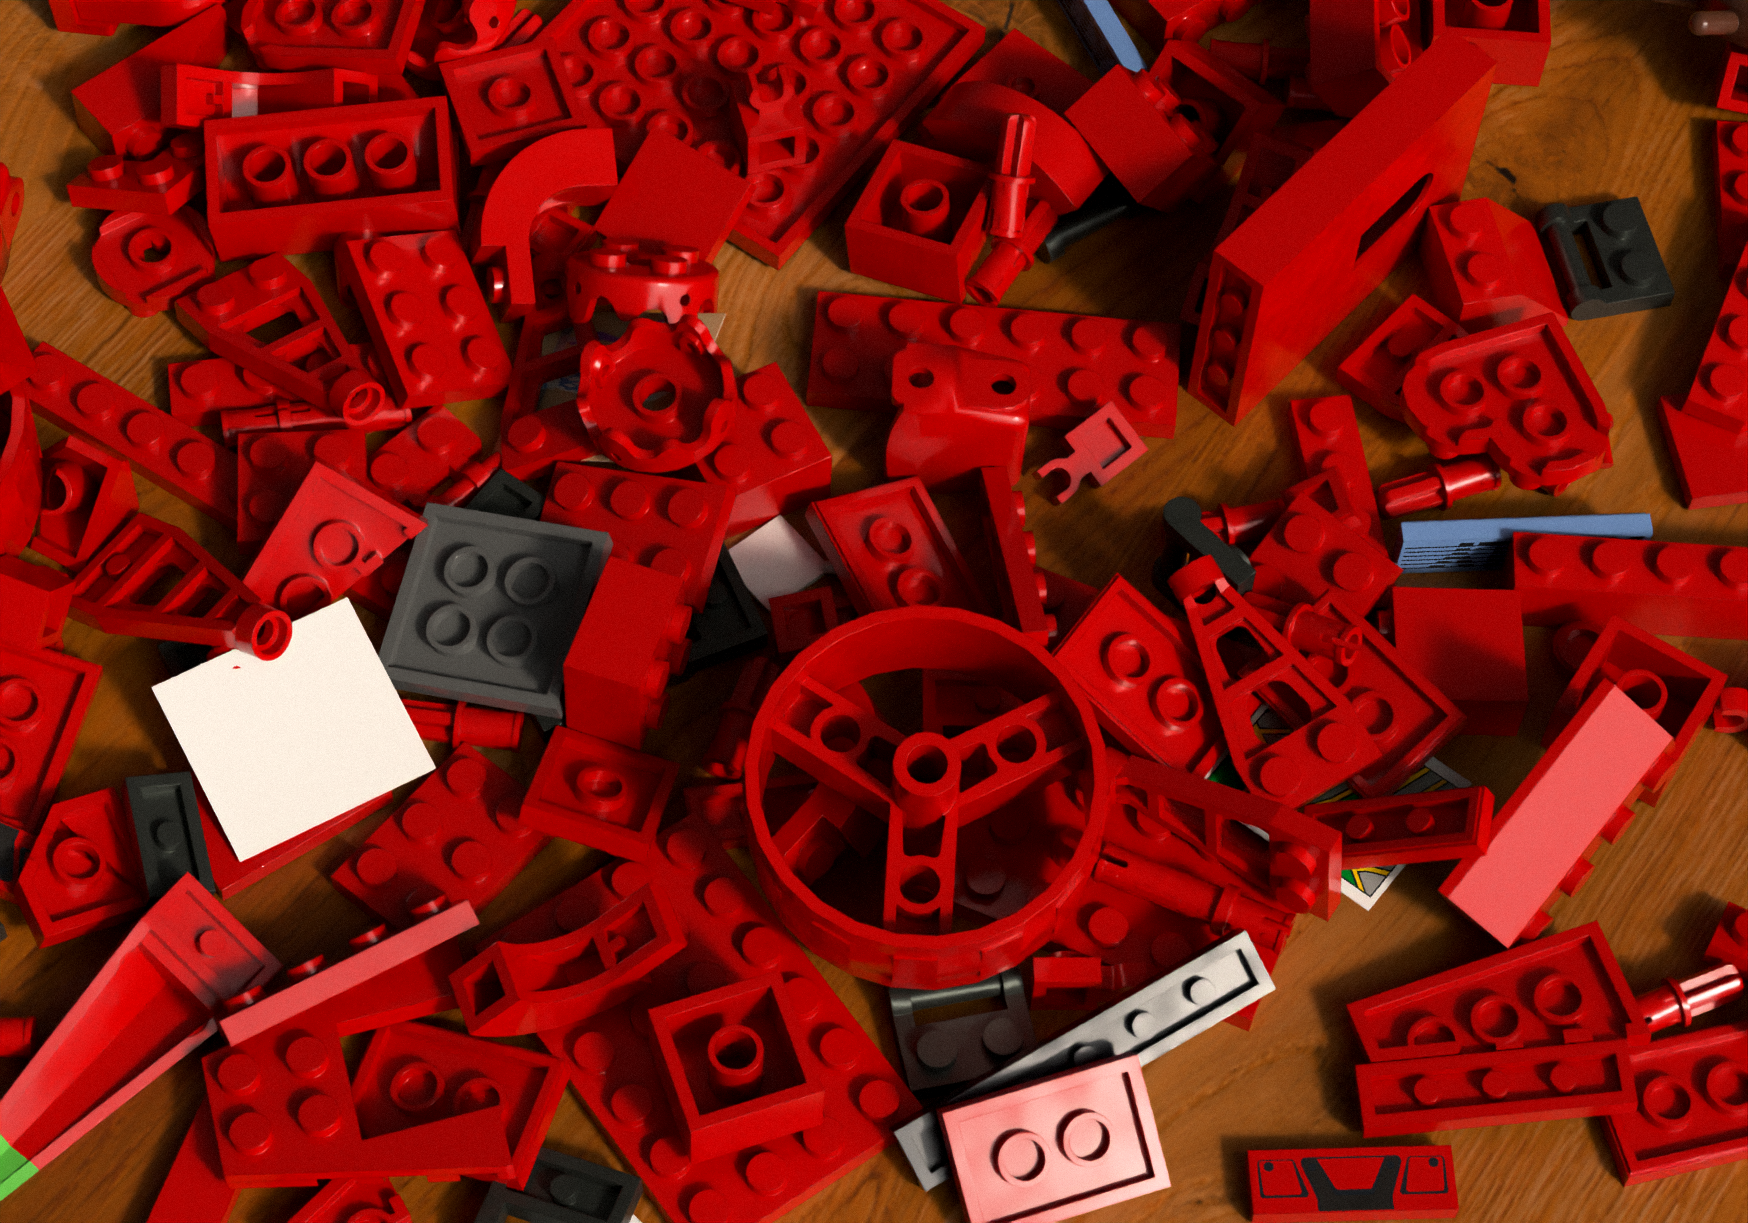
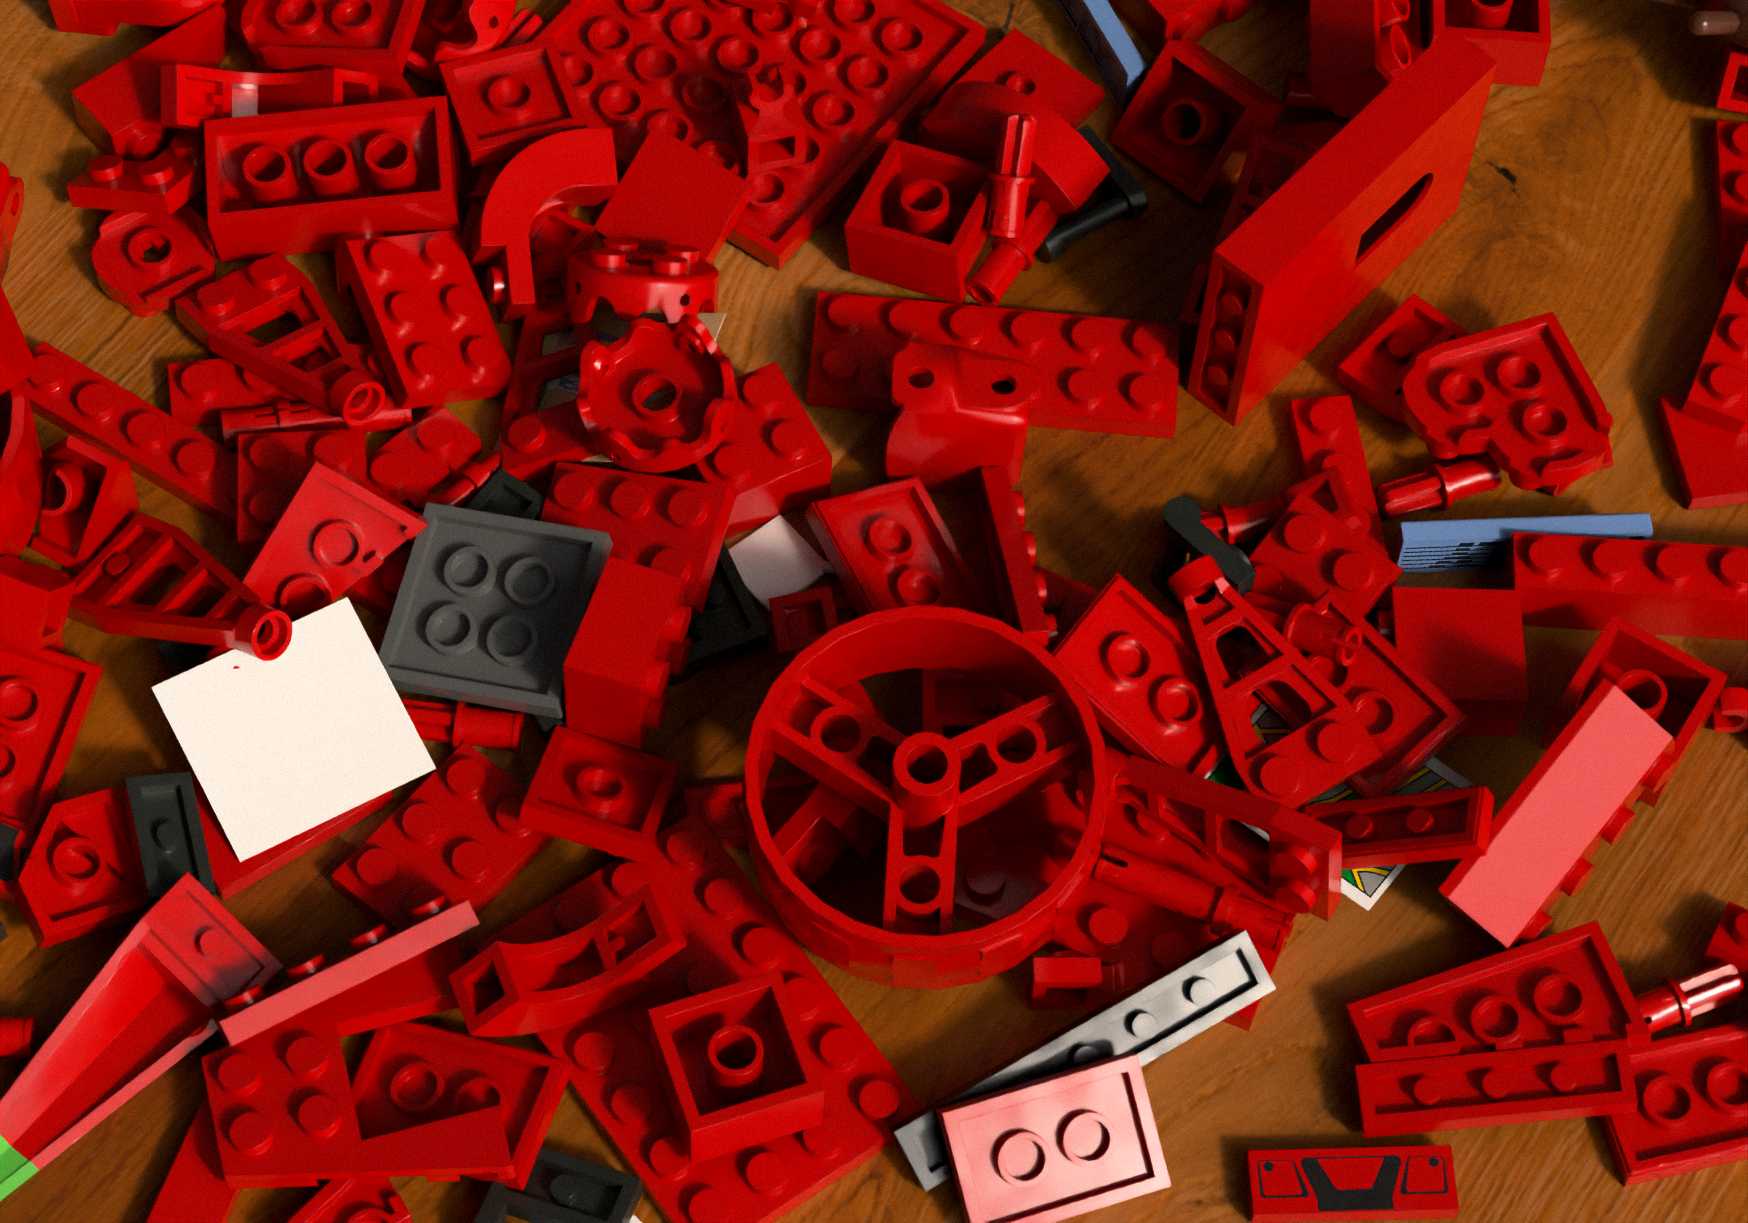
(731, 740): red axle -> none
(955, 1051): pearl dark grey plate -> none
(1096, 449): red plate -> none
(1145, 139): red brick -> none
(1260, 60): red axle -> none
(1486, 266): red slope -> none
(1572, 645): red tile -> none
(1621, 253): pearl dark grey plate -> none

